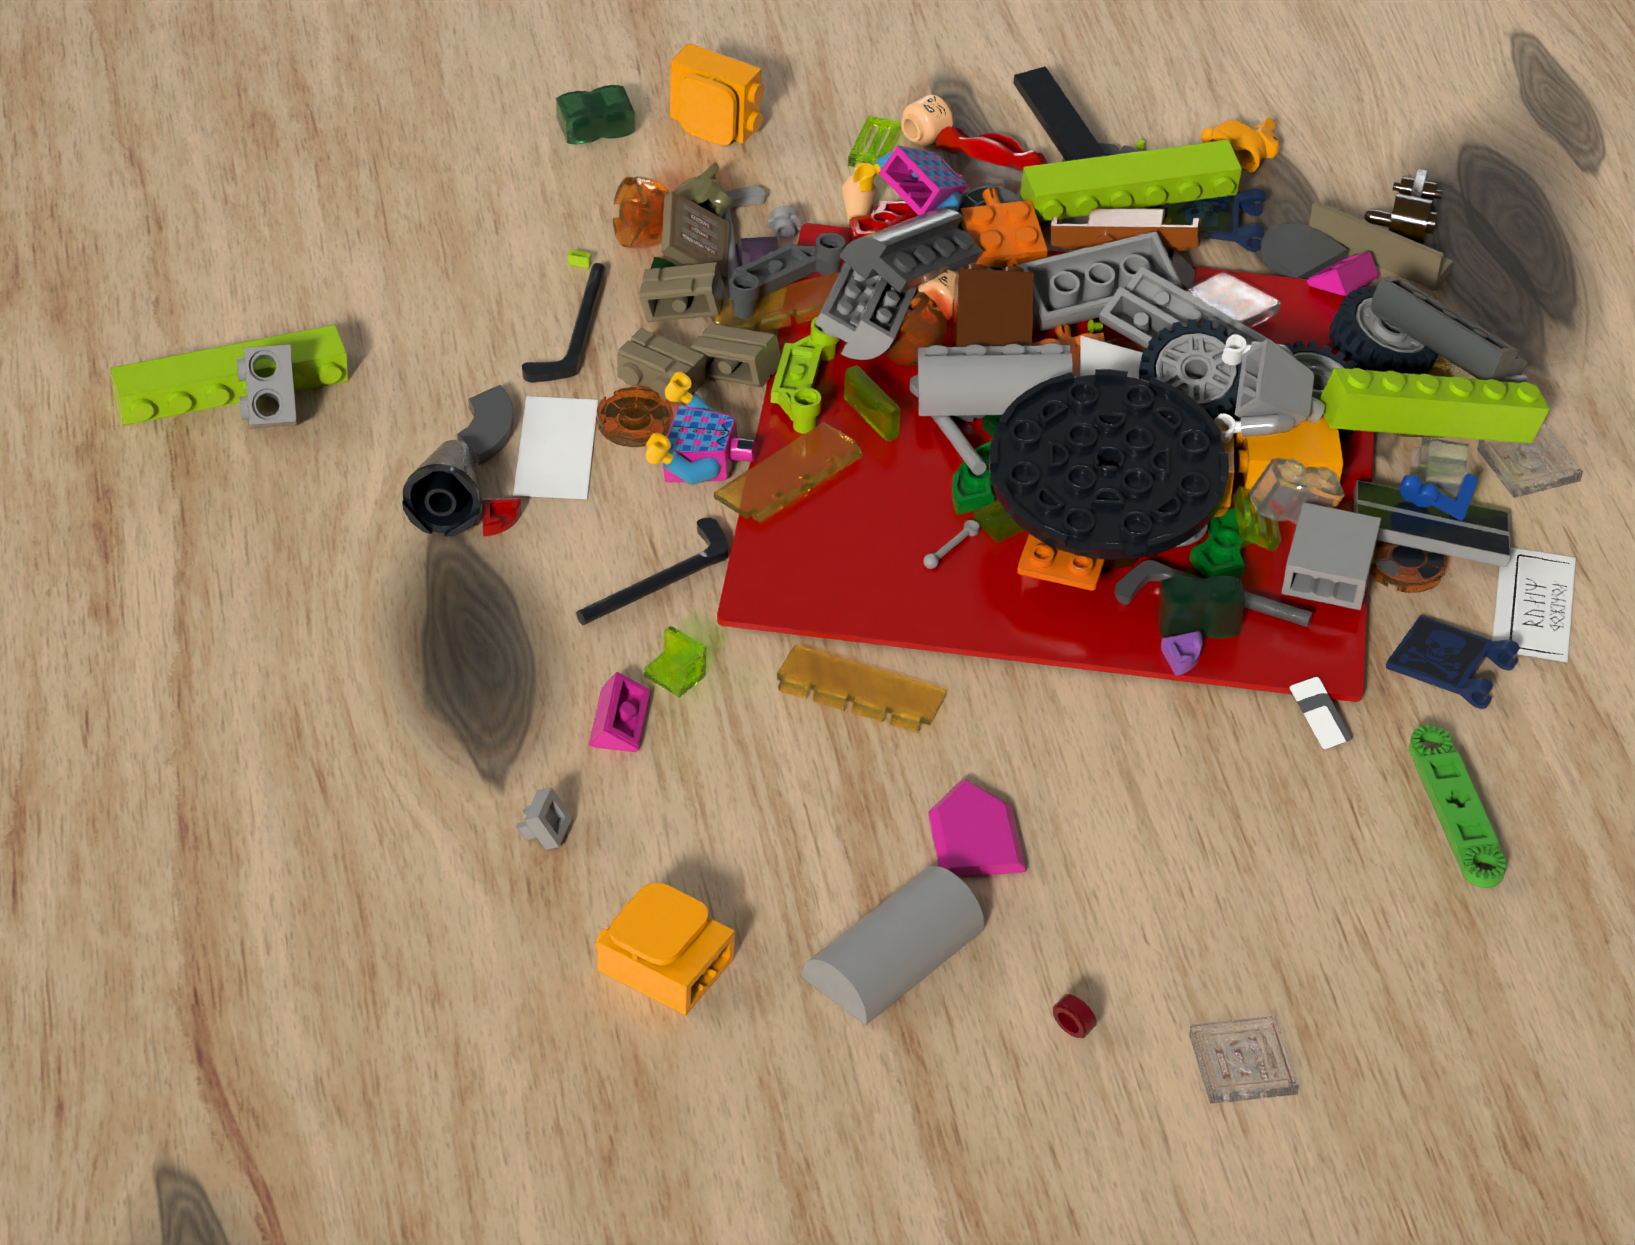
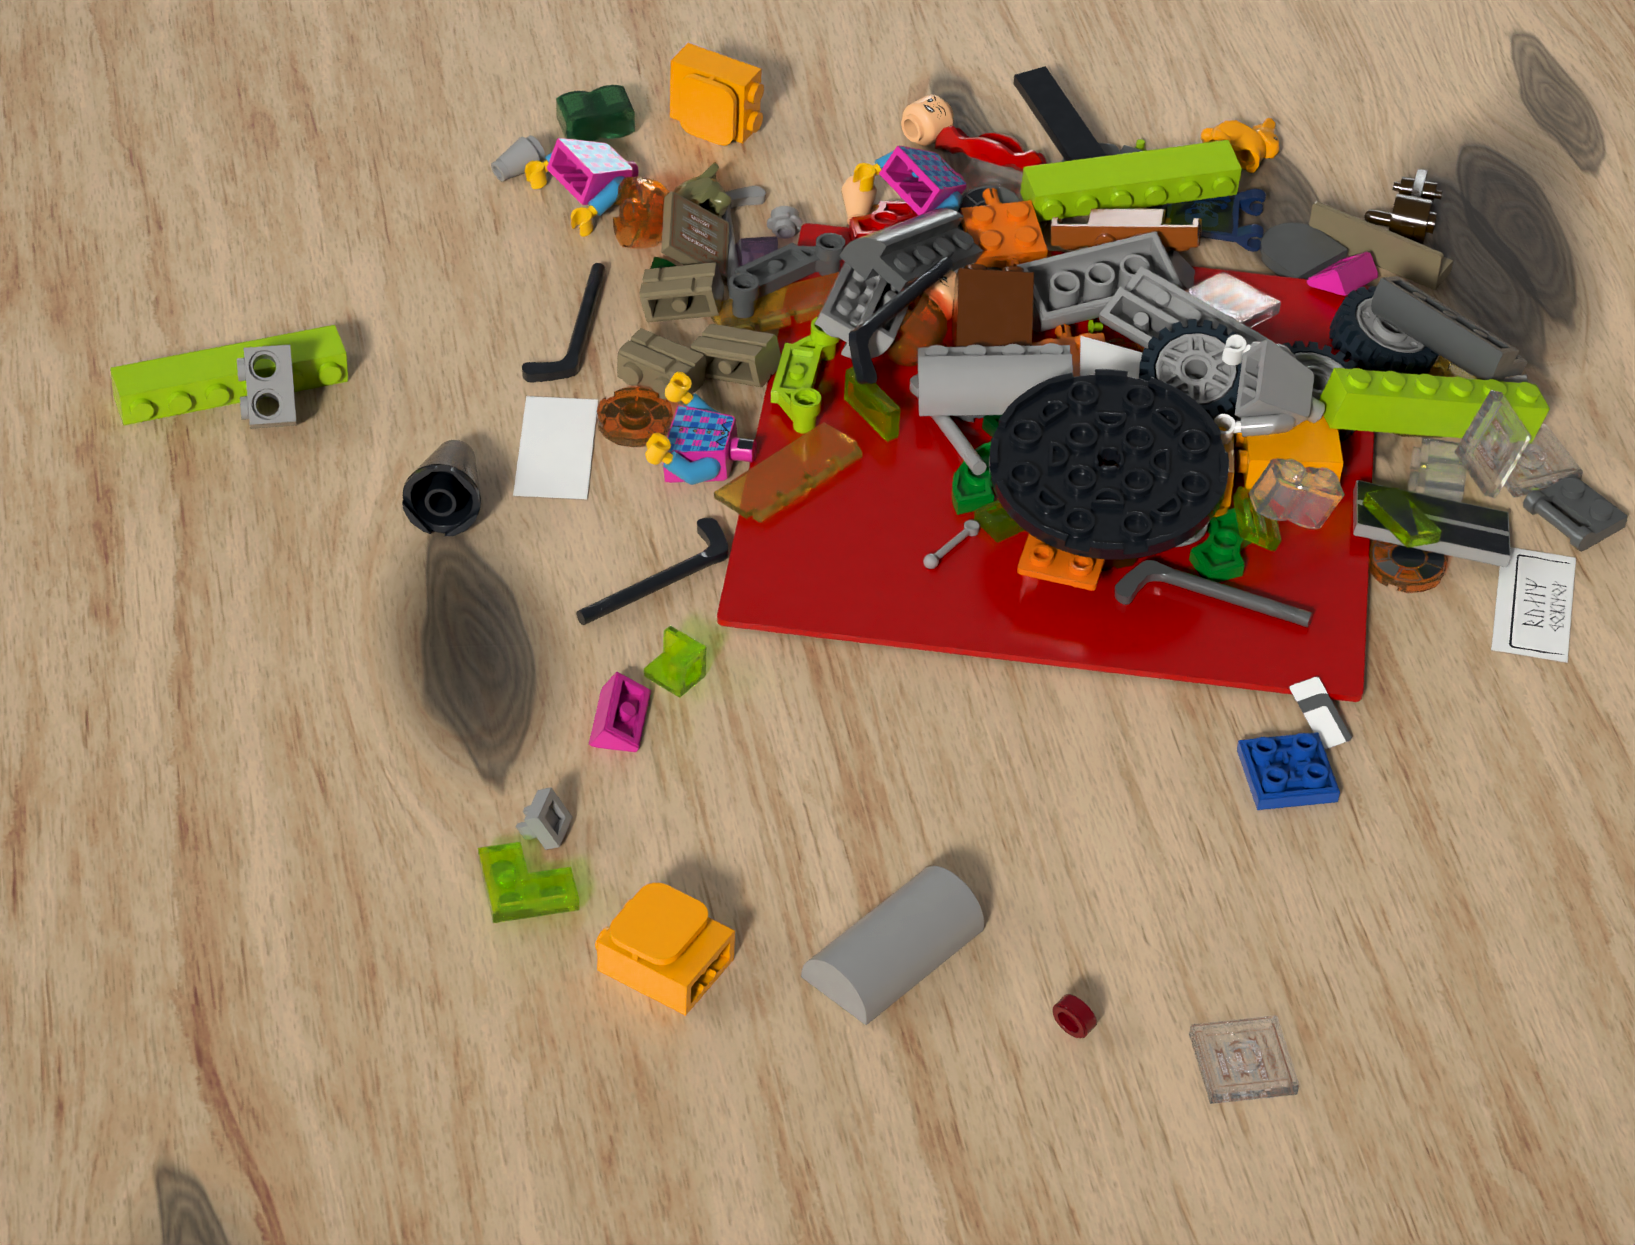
(490, 424): dark grey tile -> none
(499, 515): red tile -> none
(516, 157): none -> light grey cone
(520, 894): none -> clear neon green plate
(579, 258): lime piece -> none
(588, 172): none -> torso
(860, 335): none -> black piece
(870, 689): clear yellow windscreen -> none
(884, 124): clear neon green tile -> none
(975, 833): dark pink tile -> none
(1182, 651): medium lavender tile -> none
(1203, 605): clear green brick -> none
(1288, 771): none -> blue tile
(1331, 556): light grey brick -> none
(1402, 517): none -> tile
(1428, 494): blue piece -> none
(1451, 658): dark blue flag -> none
(1467, 827): bright green piece -> none
(1493, 444): none -> clear tile
(1576, 511): none -> dark grey plate

